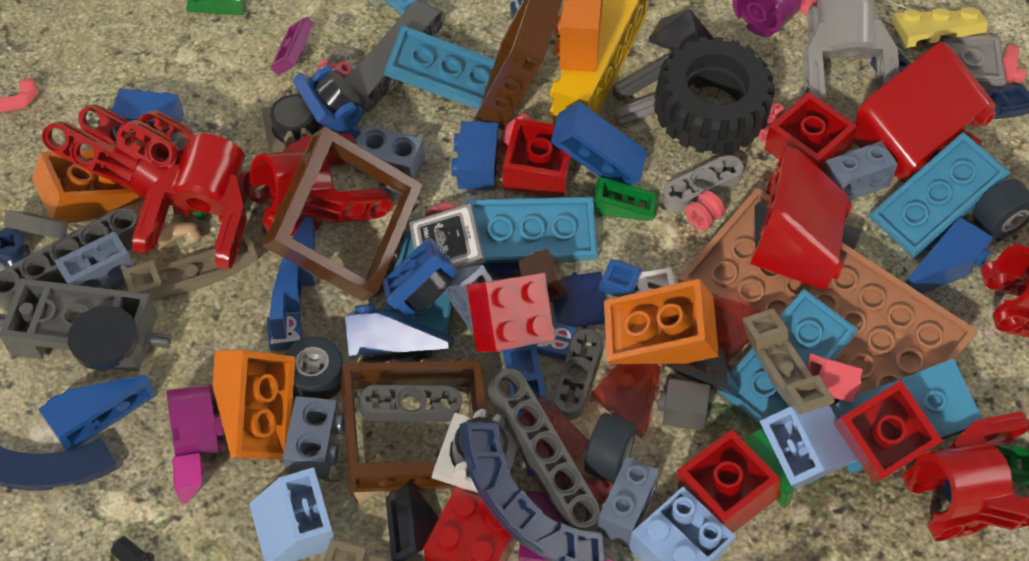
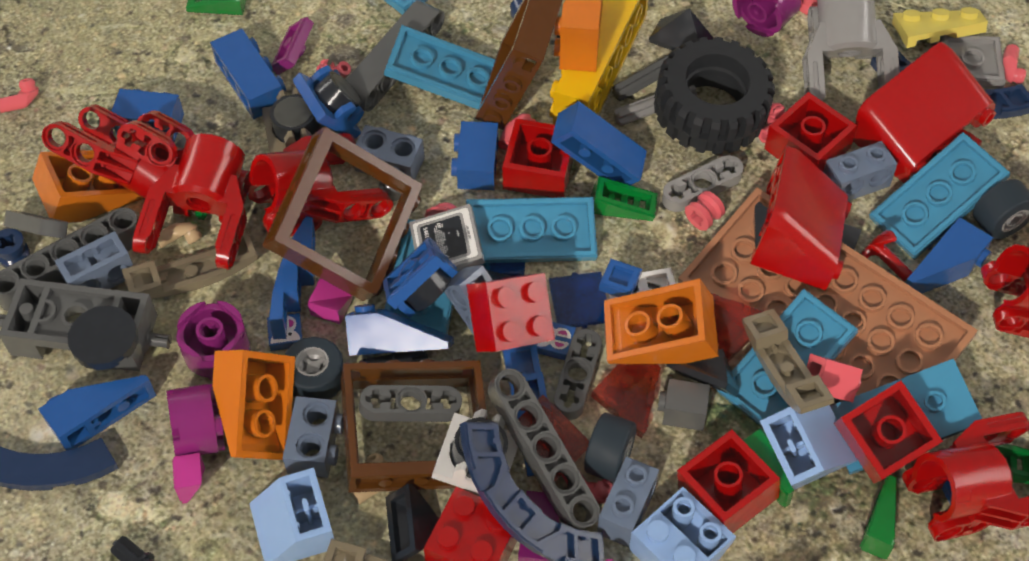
(209, 329): none -> magenta brick
(247, 71): none -> blue brick
(329, 302): none -> dark pink slope
(545, 263): reddish brown brick -> none
(878, 248): none -> red plant
(880, 530): none -> green slope

